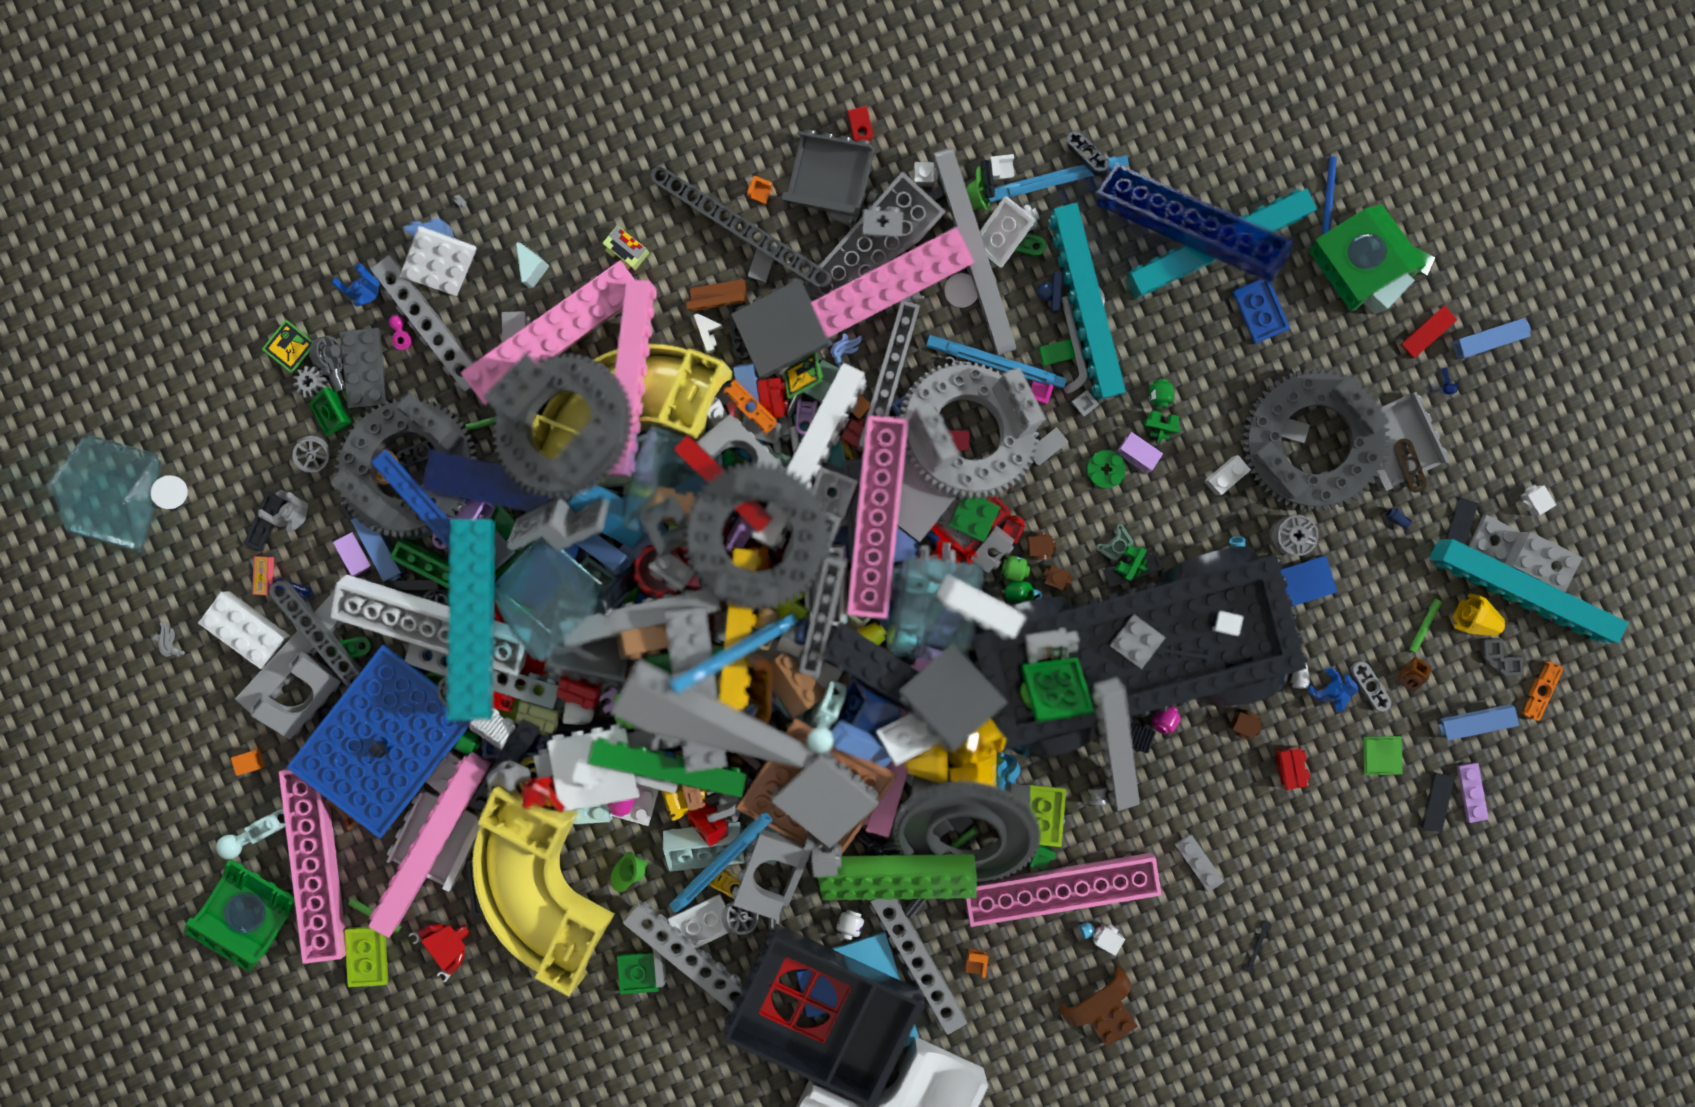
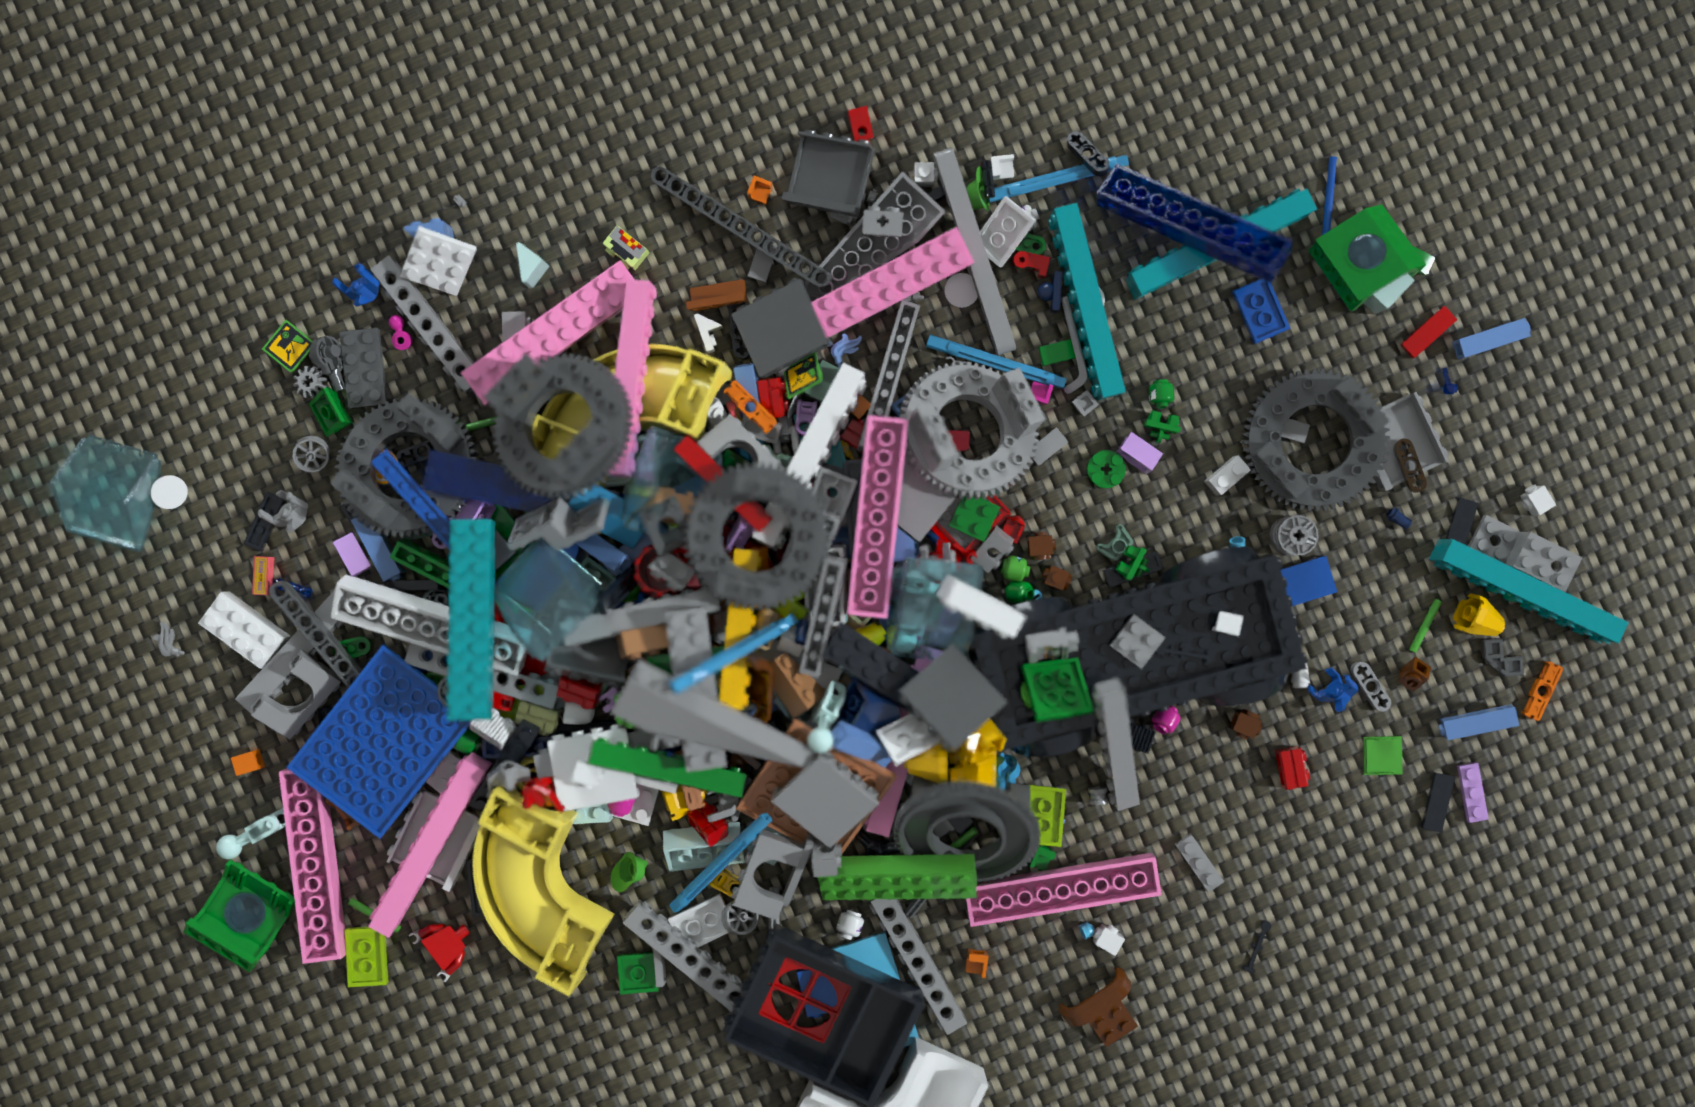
(378, 750): black plate -> none
(1031, 261): none -> red leg

